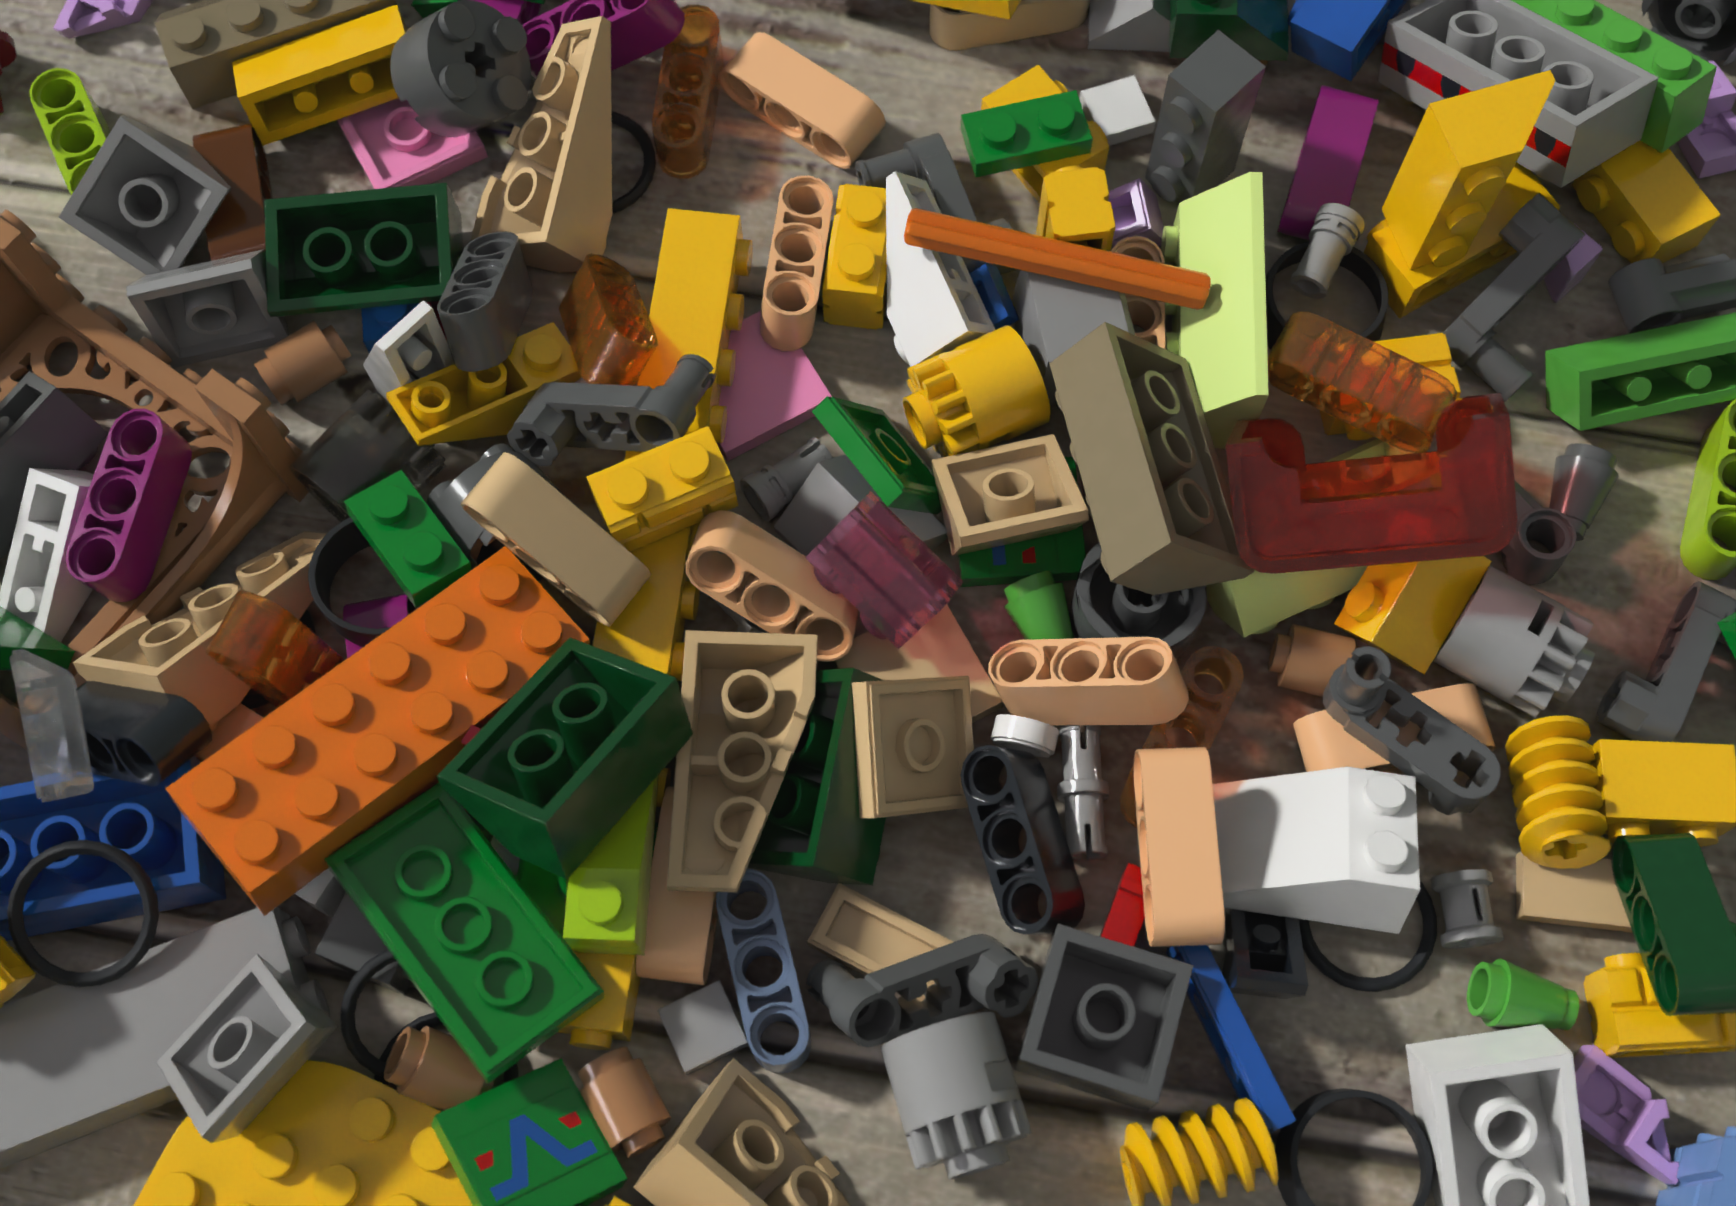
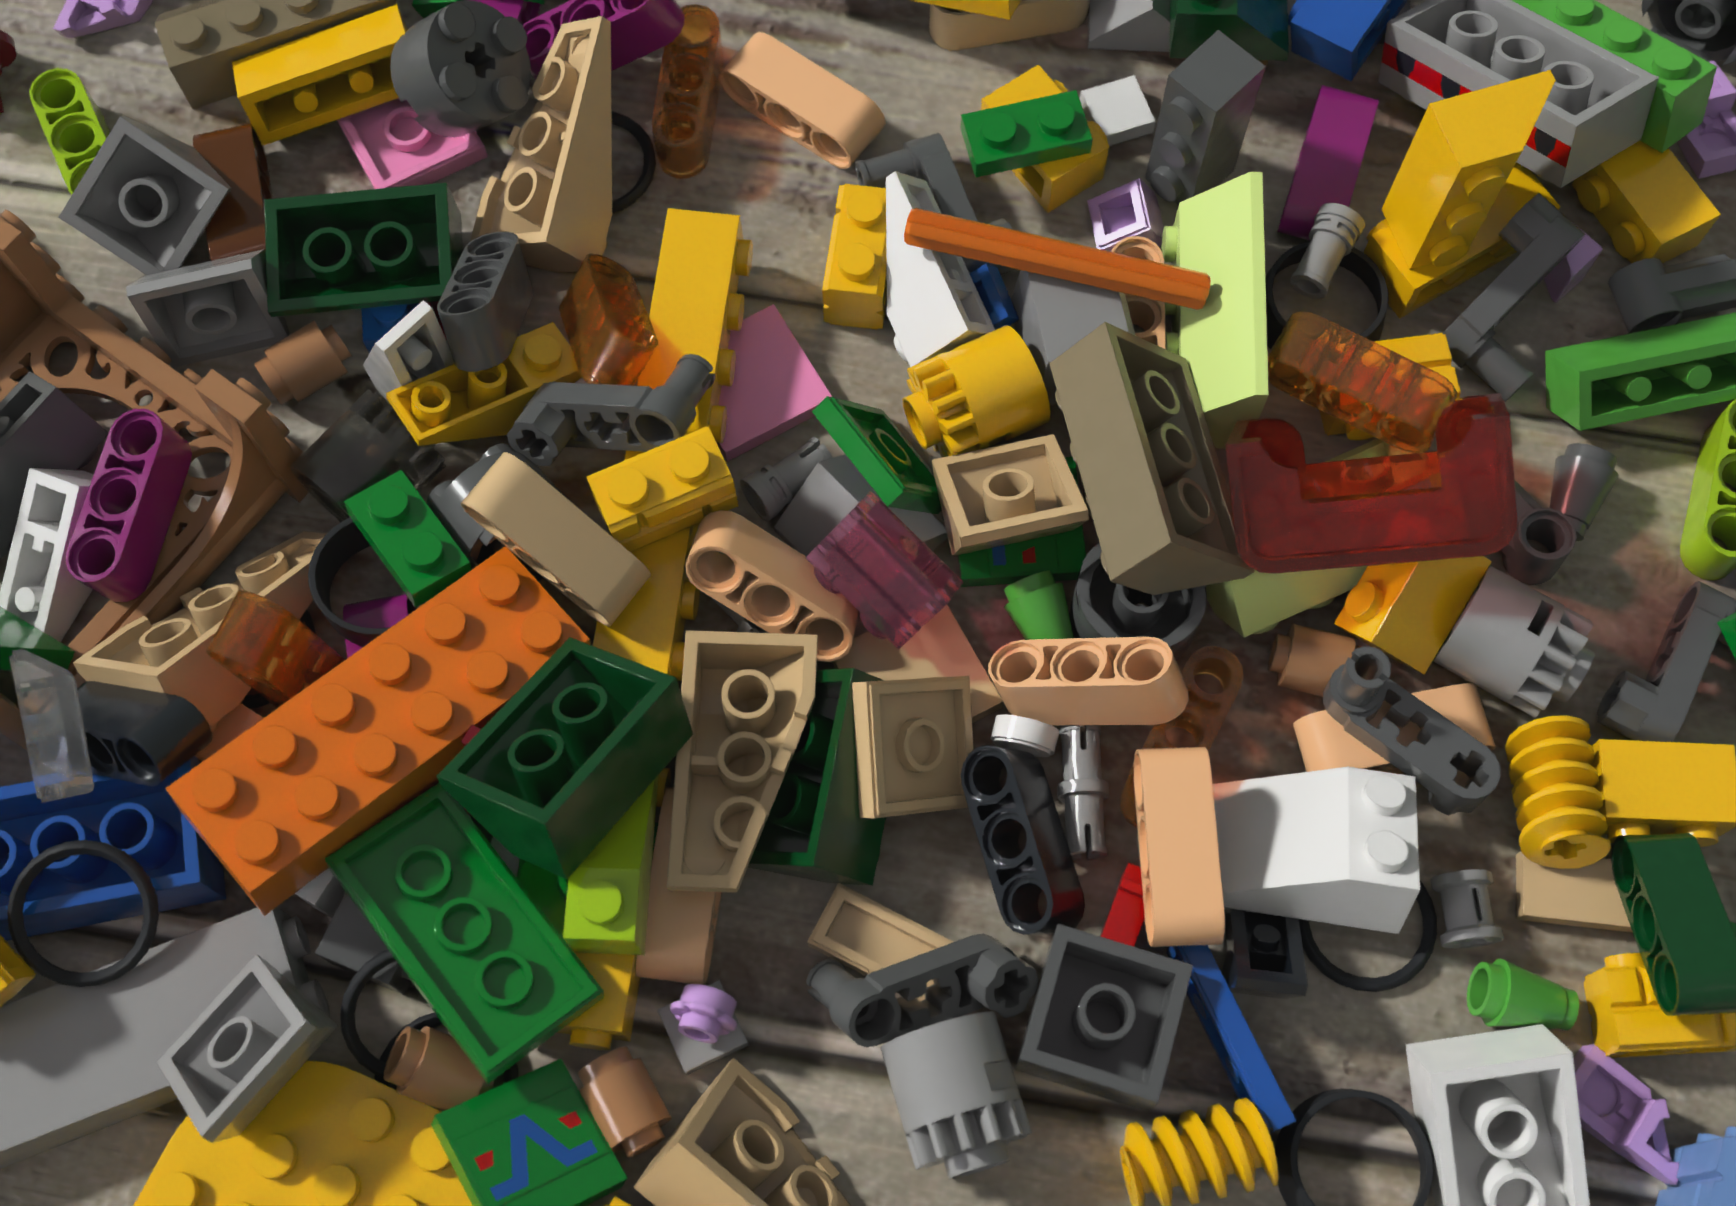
(704, 1013): none -> lavender plate
(770, 1004): sand blue beam -> none
(796, 263): light nougat beam -> none
(1077, 207): yellow brick -> none

